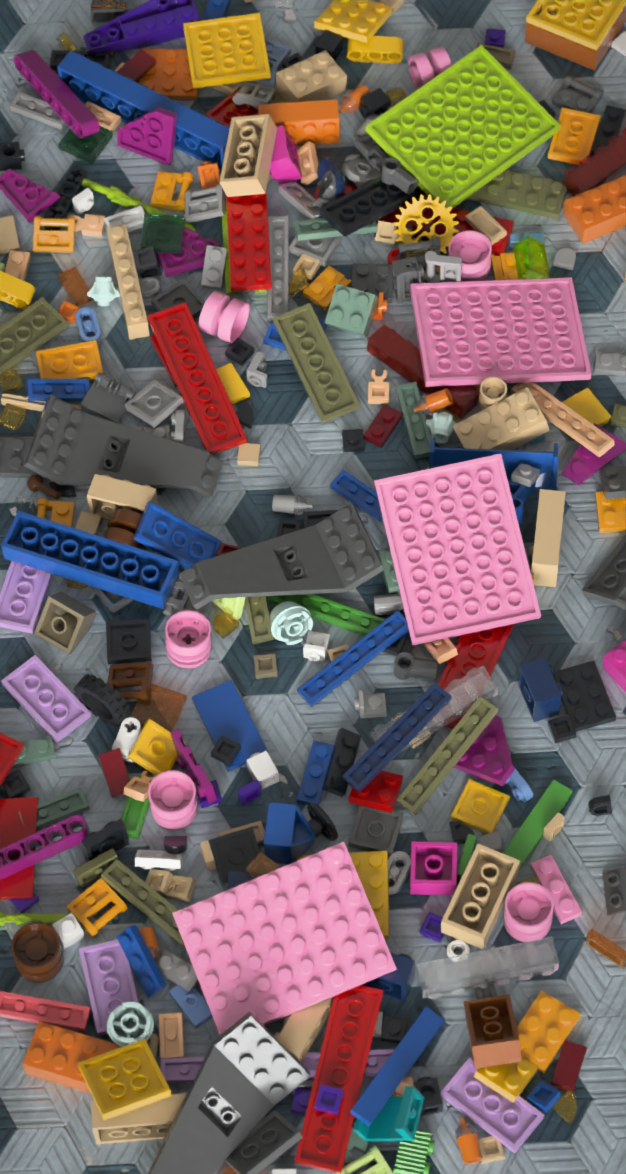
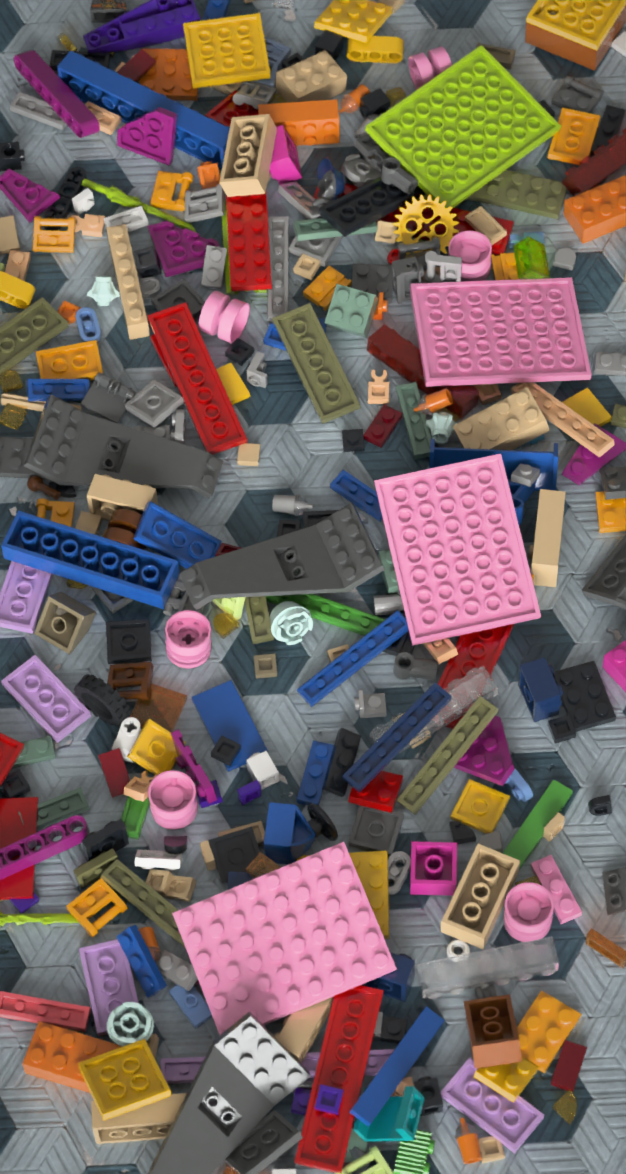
(37, 952): reddish brown wheel -> none
(68, 931): white brick -> none
(75, 286): clear orange tile -> none
(88, 147): clear green plate -> none
(163, 232): clear green plate -> none
(171, 1035): light nougat plate -> none
(245, 415): black tile -> none
(298, 282): clear yellow tile -> none
(308, 163): light nougat plate -> none
(316, 646): white bracket -> none
(432, 927): dark purple tile -> none
(468, 851): bright green tile -> none
(492, 391): tan wheel -> none
(495, 37): dark purple plate -> none
(543, 1096): blue plate -> none

